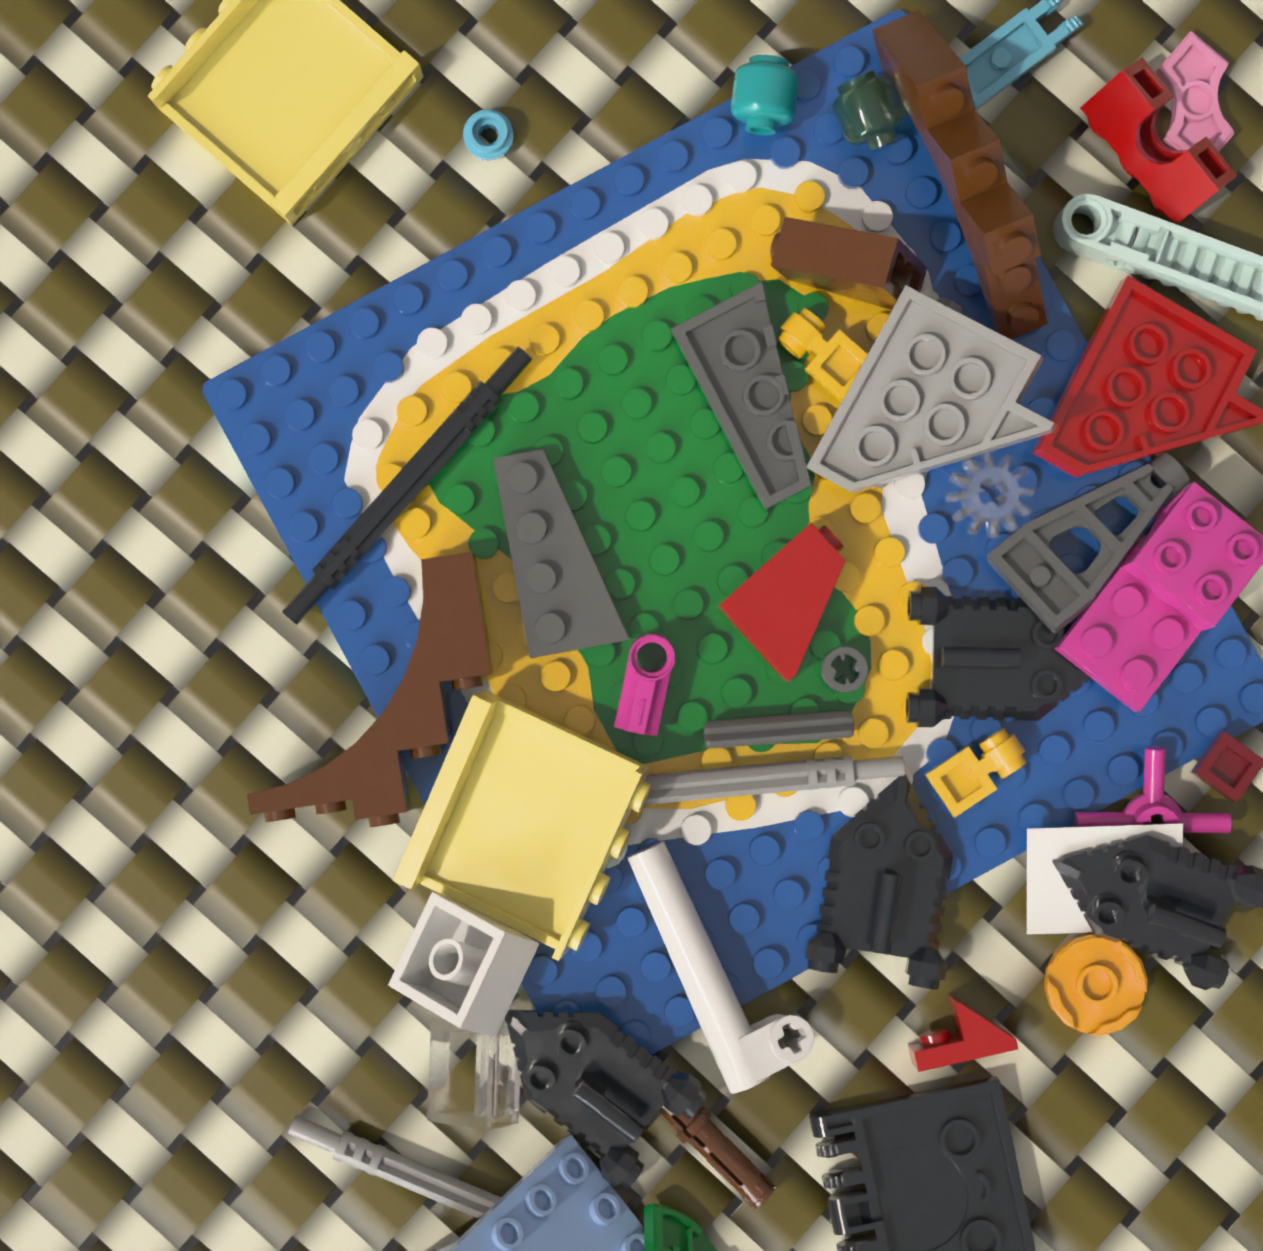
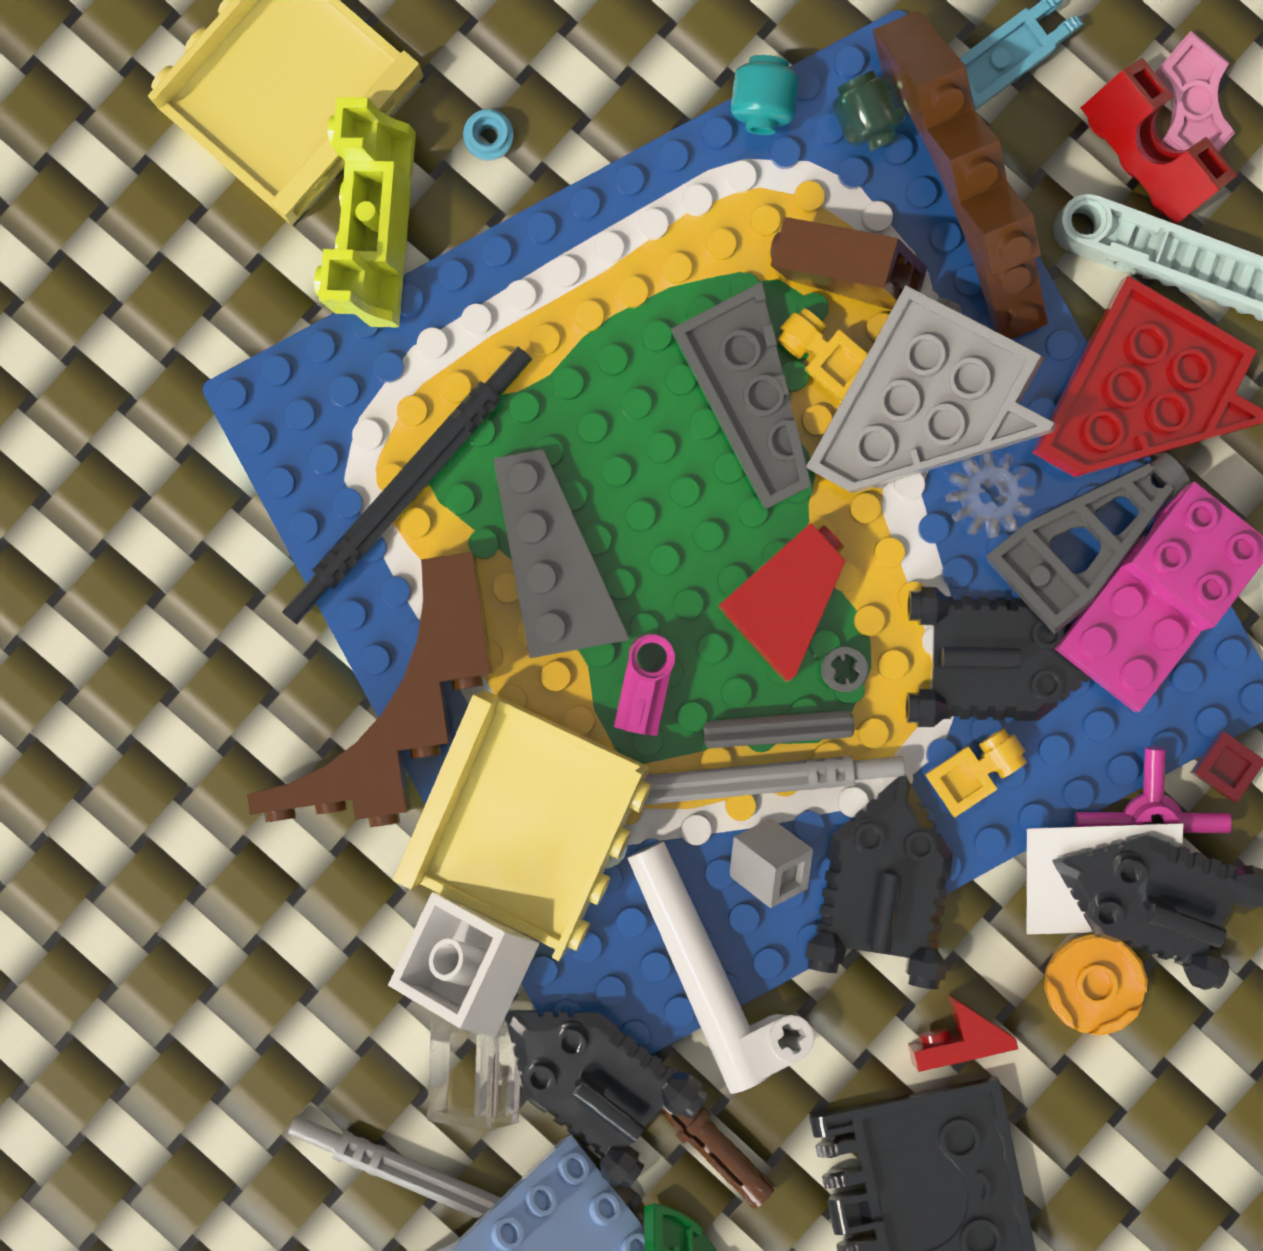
(370, 248): none -> neon yellow bracket
(771, 862): none -> light grey panel

